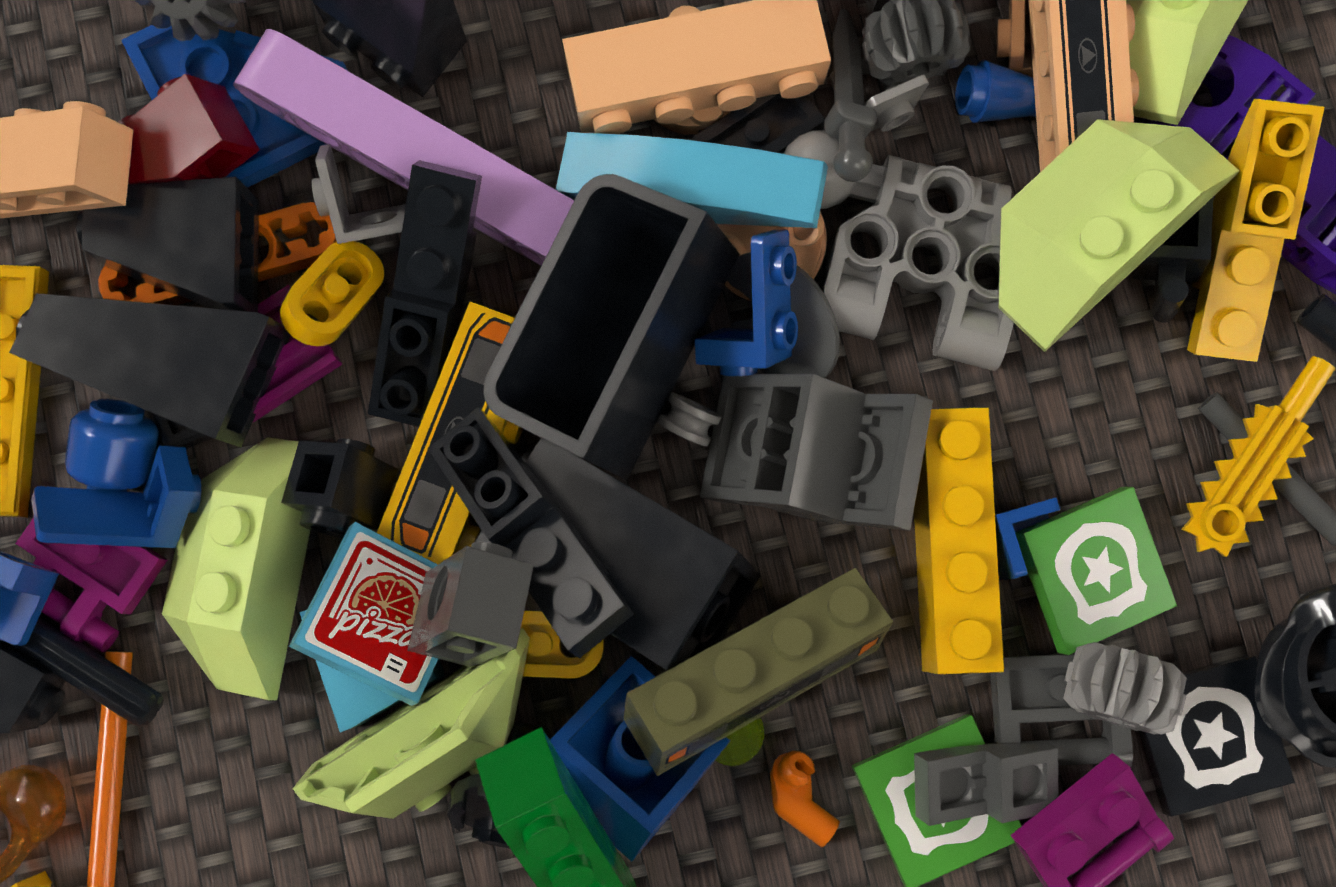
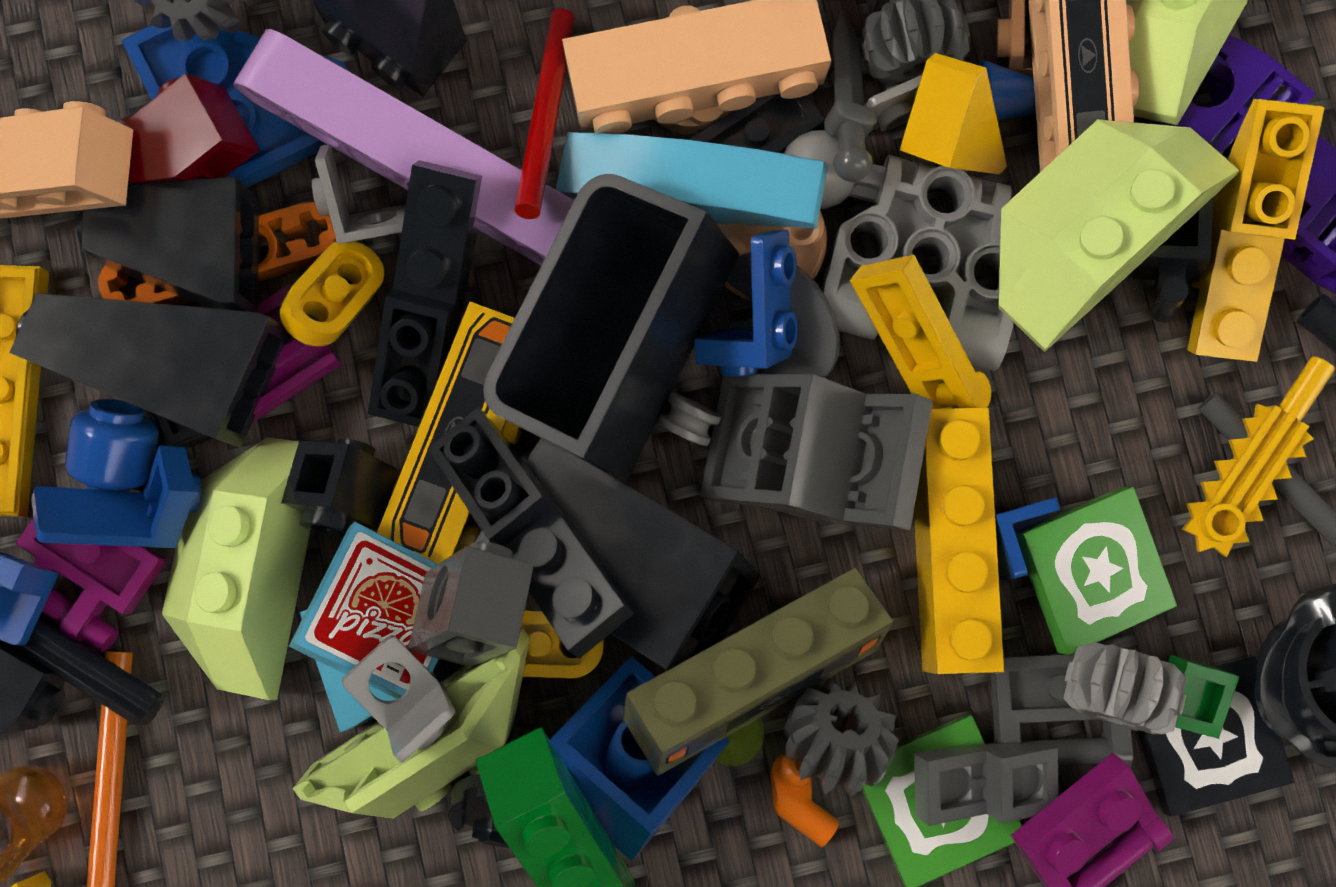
(415, 717): none -> light grey bracket
(544, 117): none -> red bar
(840, 737): none -> dark grey gear
(919, 334): none -> yellow plate
(955, 118): none -> yellow slope
(1207, 698): none -> green plate

